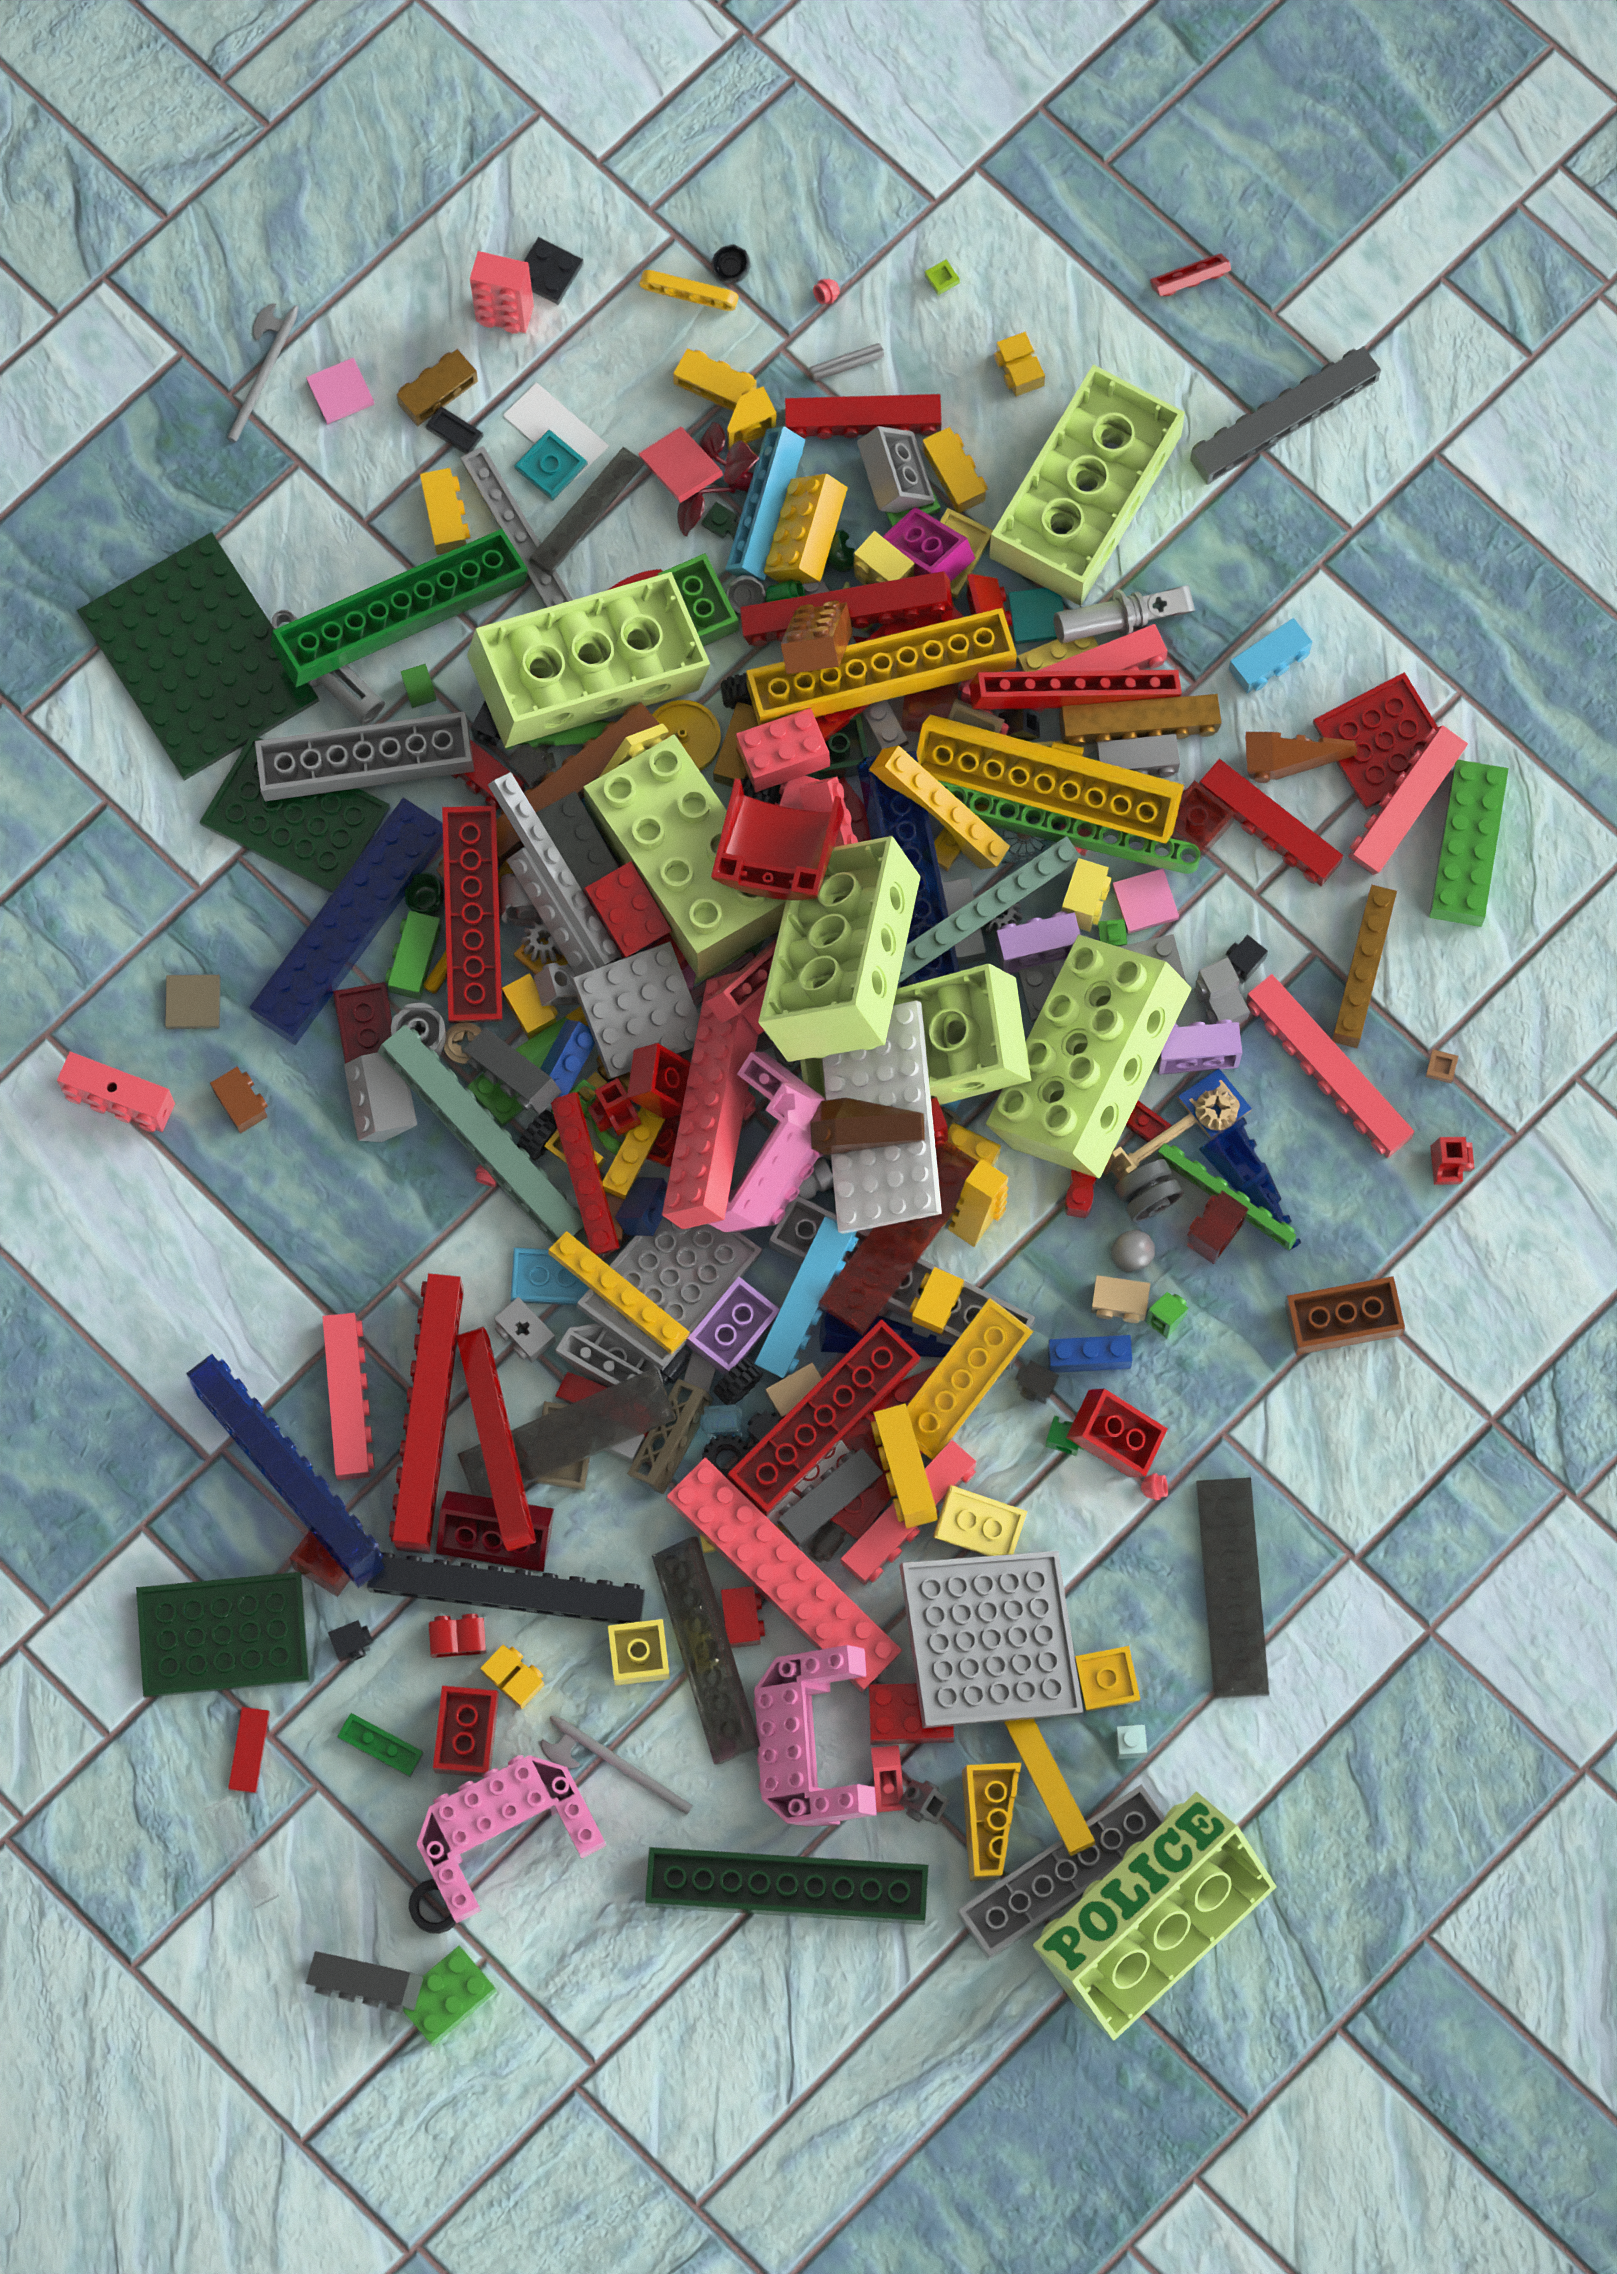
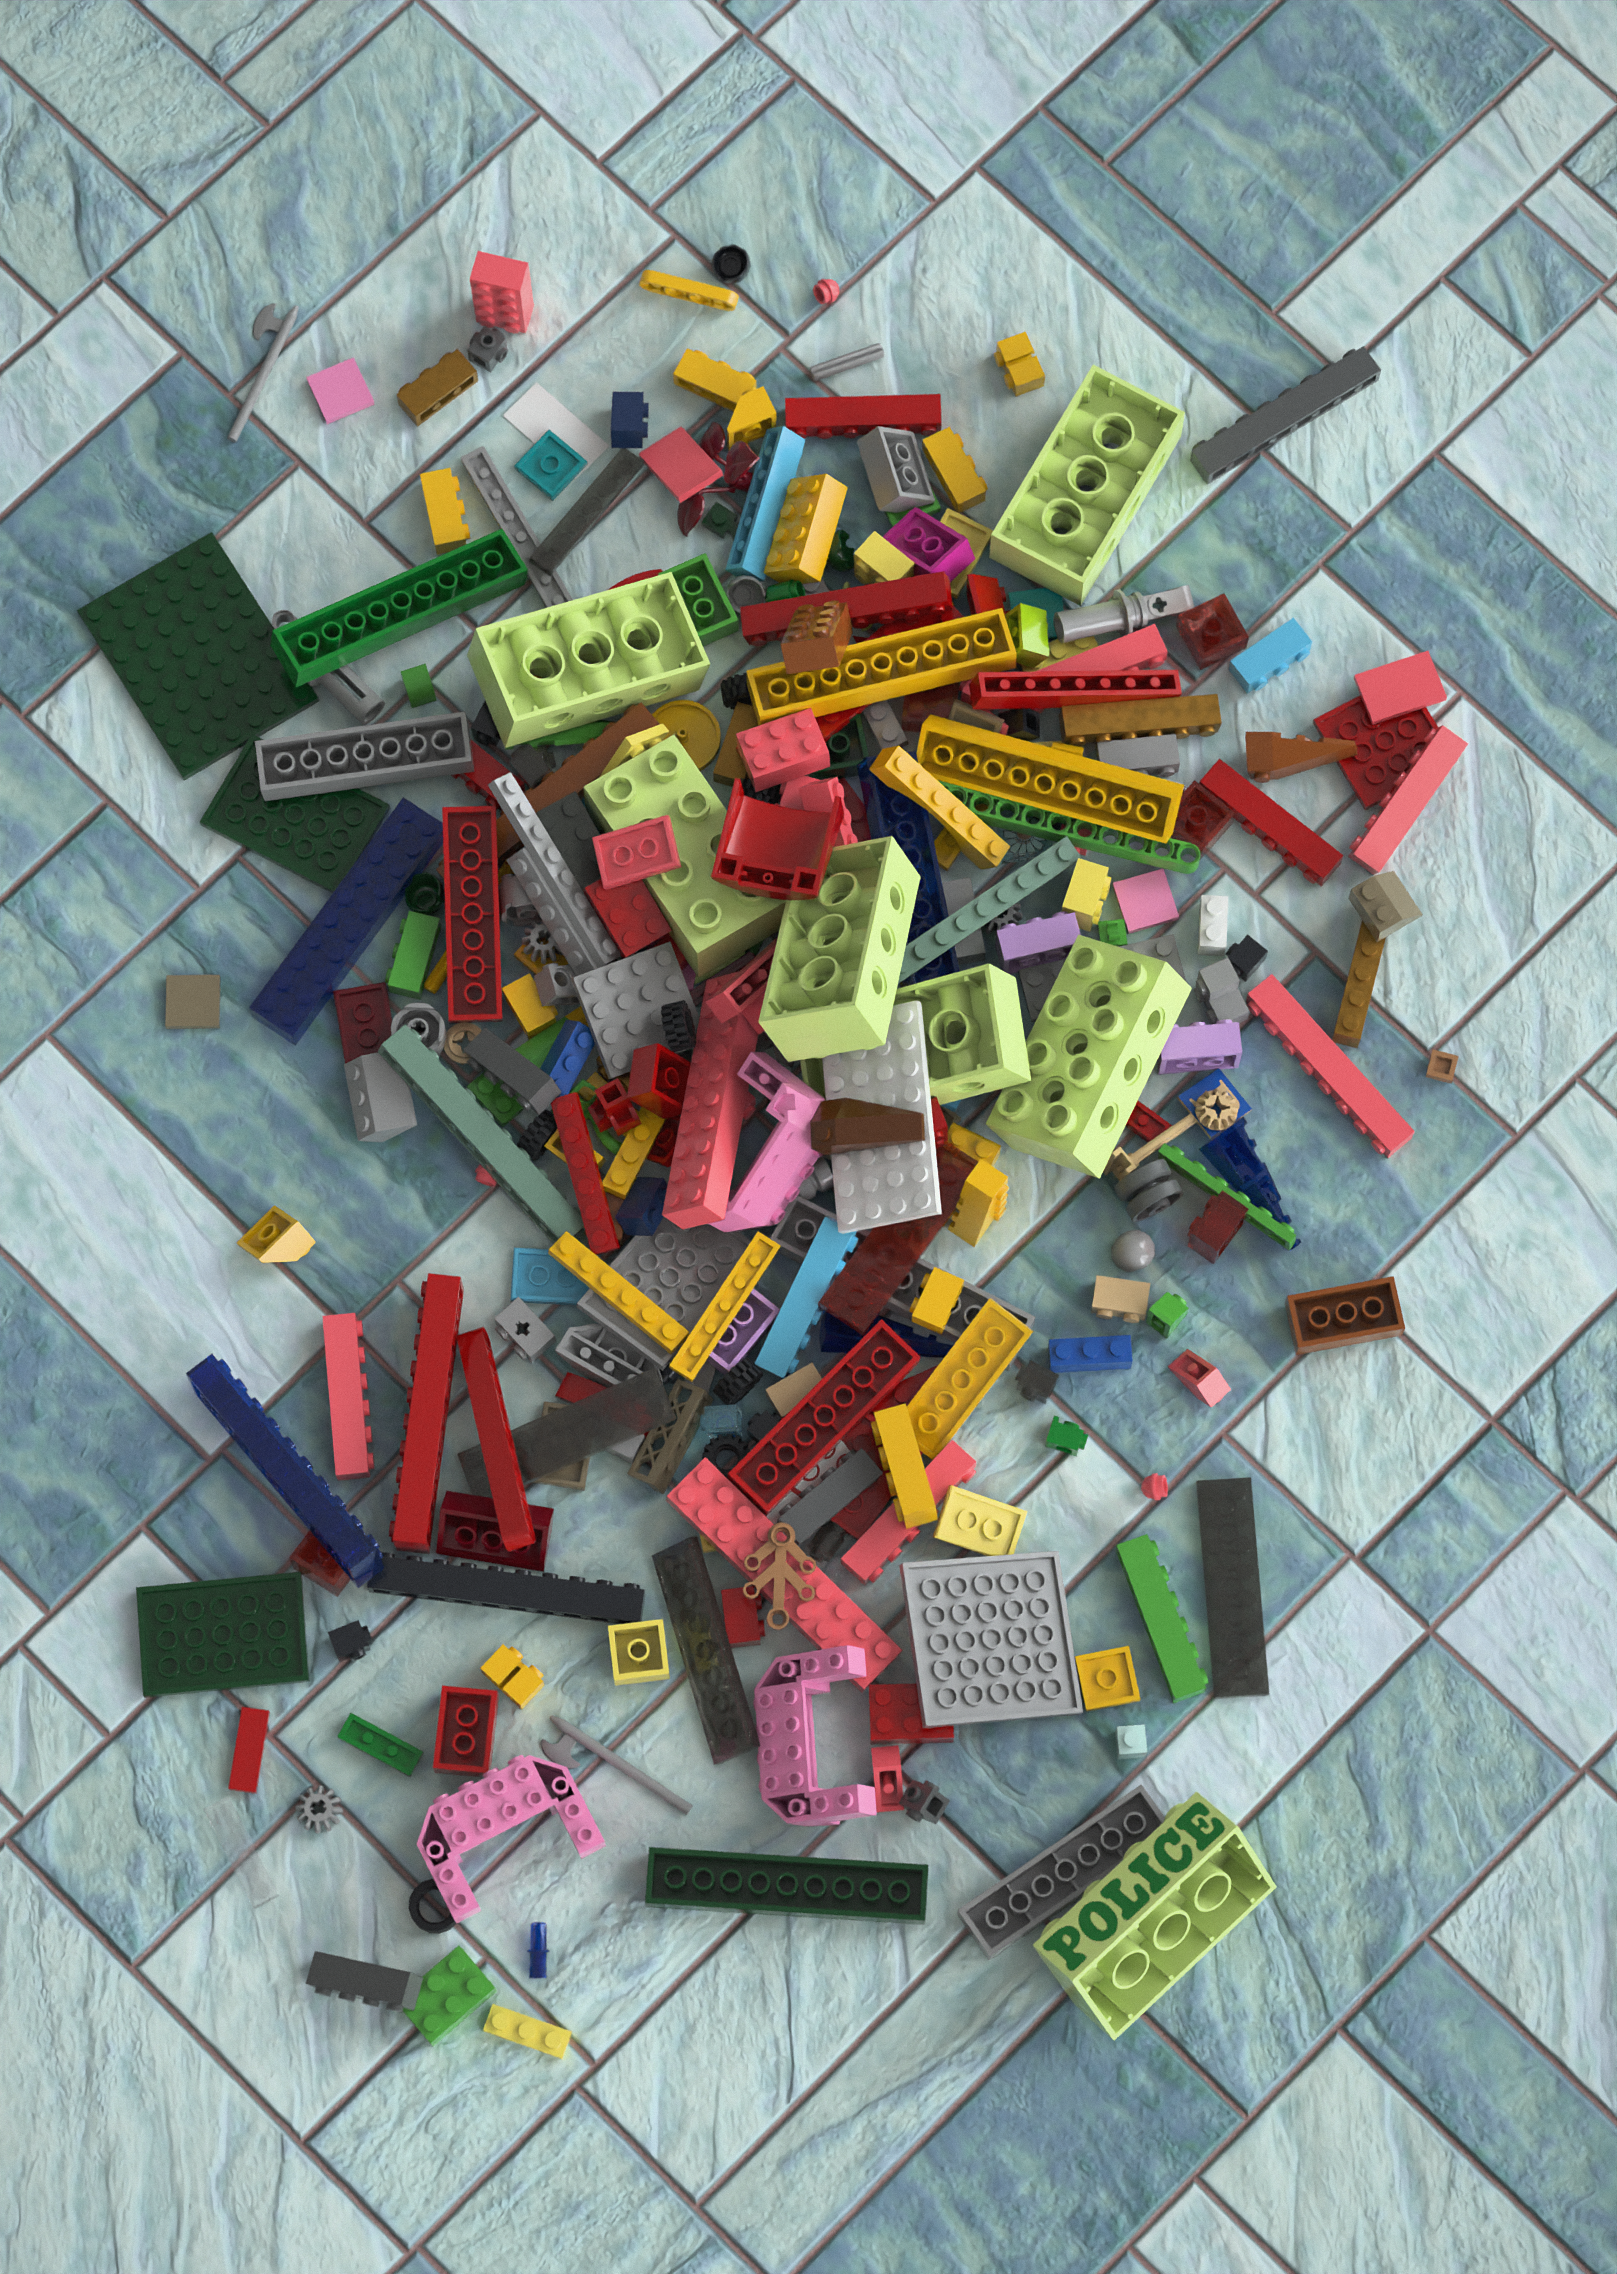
(115, 1092): coral brick -> none
(239, 1100): dark orange brick -> none
(277, 1238): none -> yellow slope
(319, 1799): none -> light grey gear
(454, 430): black tile -> none
(457, 1637): red brick -> none
(487, 348): none -> dark grey brick
(527, 2031): none -> light yellow plate
(538, 1950): none -> clear blue axle
(551, 270): black plate -> none
(628, 420): none -> dark blue brick
(636, 852): none -> coral tile
(678, 1026): none -> black tyre
(724, 1306): none -> yellow plate
(779, 1571): none -> medium nougat plant
(942, 277): lime plate -> none
(988, 1809): yellow wedge -> none
(1029, 634): none -> lime brick
(1050, 1785): yellow tile -> none
(1080, 1194): red brick -> none
(1117, 1433): red brick -> none
(1161, 1619): none -> bright green brick
(1190, 275): plate -> none
(1200, 1377): none -> coral slope
(1212, 631): none -> clear red brick
(1212, 925): none -> white brick
(1384, 904): none -> dark tan slope
(1400, 687): none -> coral tile
(1450, 1158): red brick -> none
(1469, 843): bright green brick -> none

